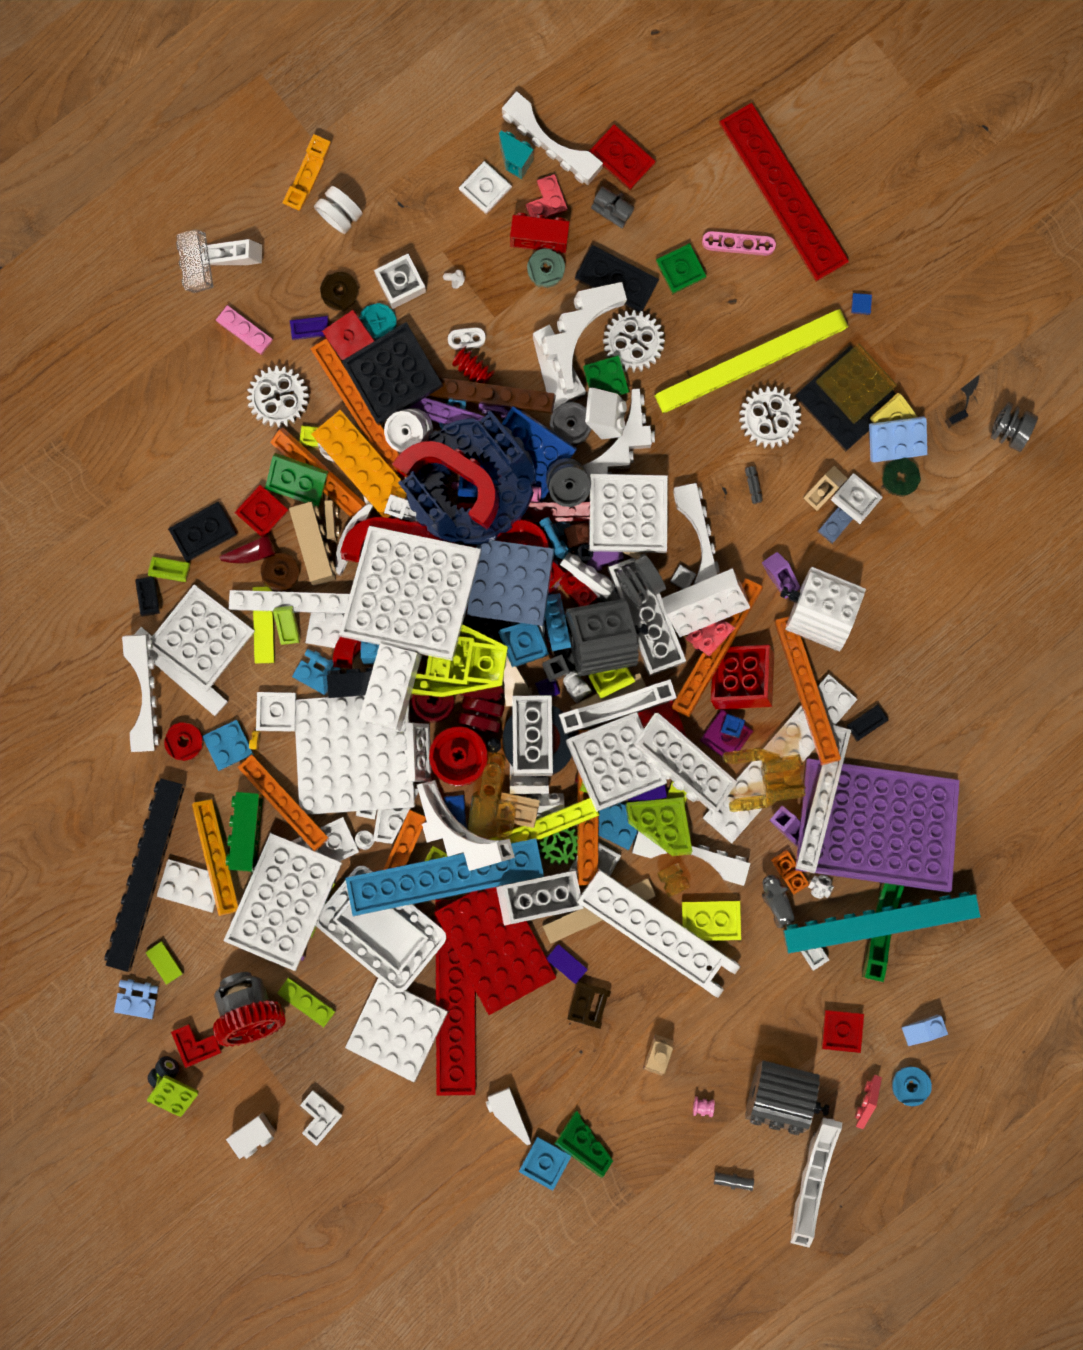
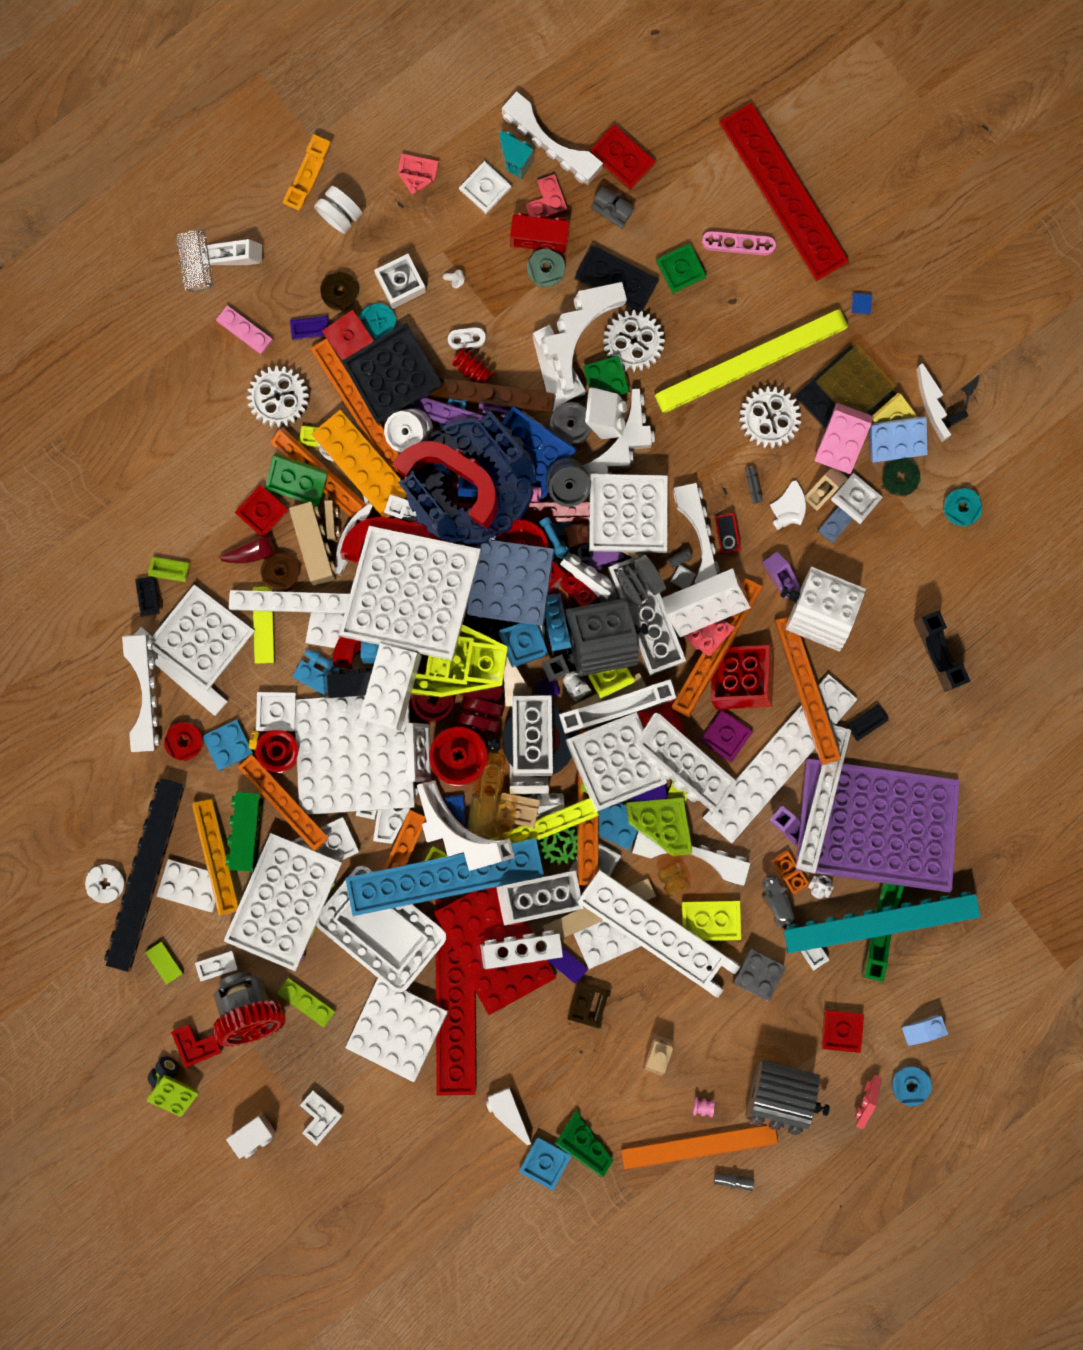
(113, 876): none -> white plate
(136, 1005): light blue plate -> none
(202, 532): black tile -> none
(216, 966): none -> white plate
(265, 748): none -> red wheel
(286, 625): lime tile -> none
(364, 840): white plate -> none
(417, 172): none -> coral slope
(551, 950): none -> white brick
(602, 943): none -> white plate
(679, 558): none -> dark grey pin
(698, 1146): none -> orange tile
(727, 533): none -> slope
(732, 726): blue tile -> none
(759, 974): none -> flat silver brick
(779, 776): clear yellow piece -> none
(790, 507): none -> white arm
(813, 1180): white arch -> none
(843, 438): none -> bright pink brick
(930, 395): none -> white slope
(931, 633): none -> black arch
(972, 503): none -> teal plate
(1015, 427): dark grey wheel -> none

